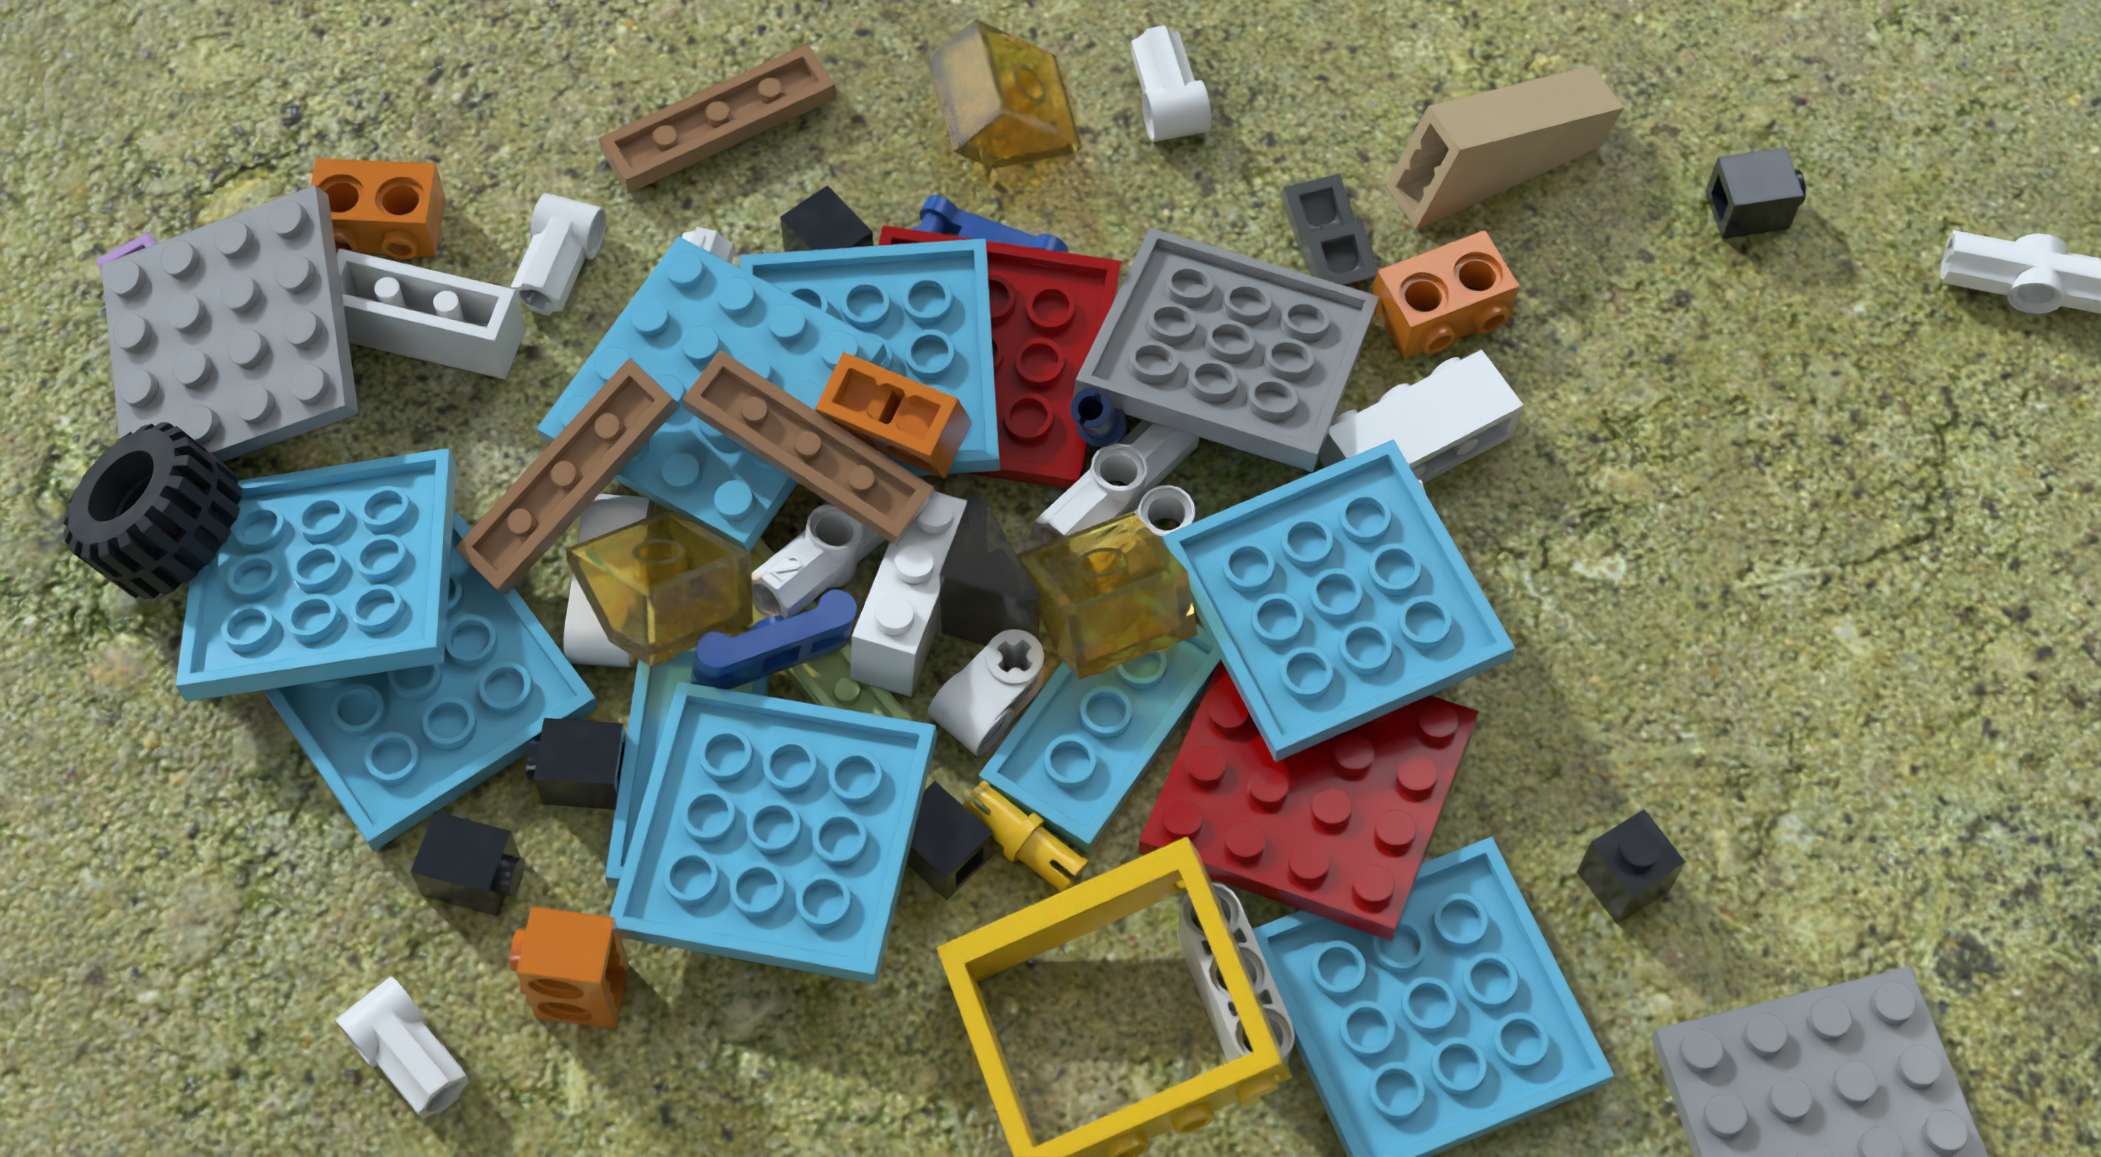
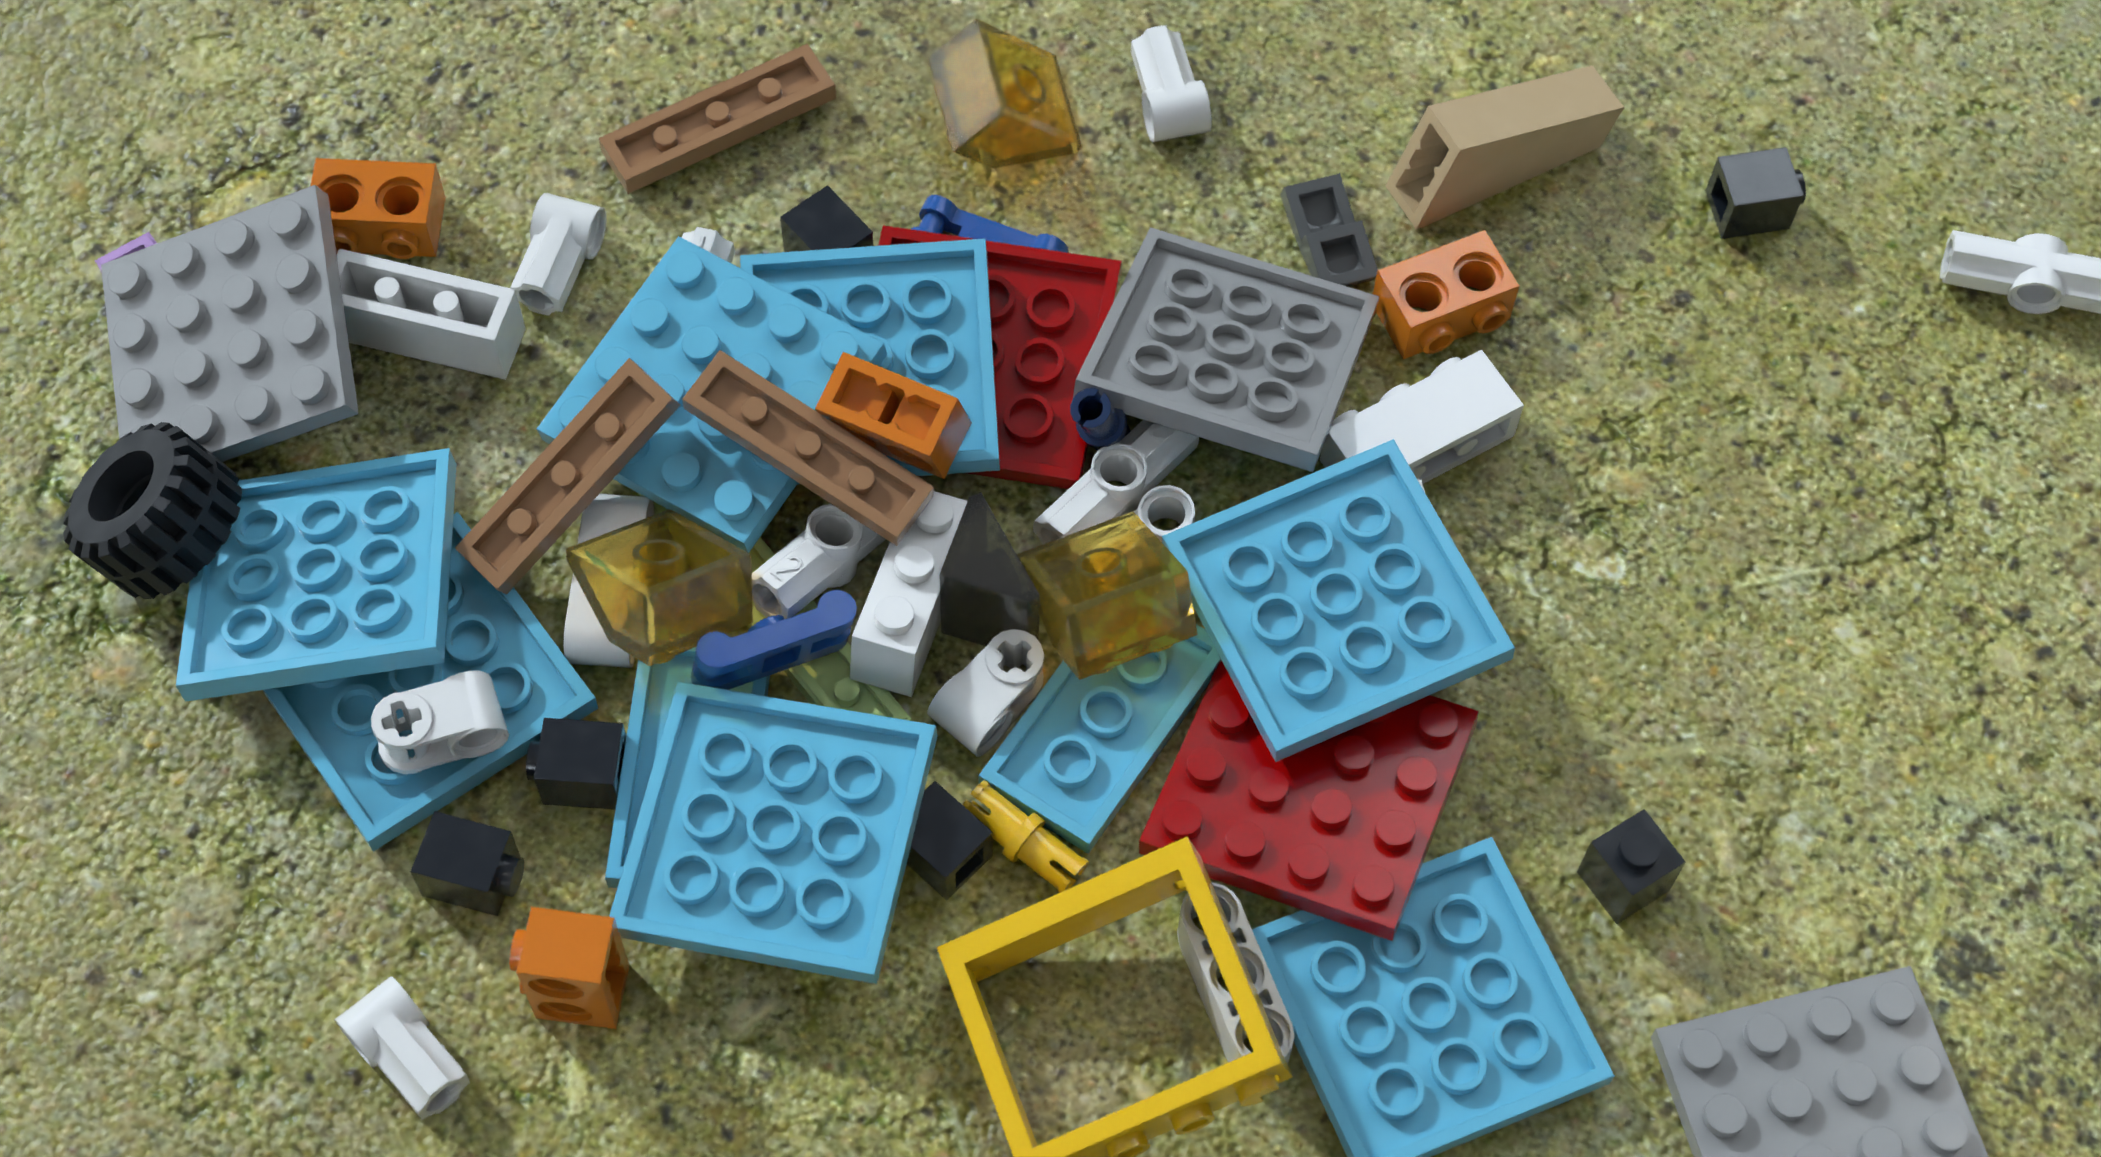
(446, 721): none -> white piece

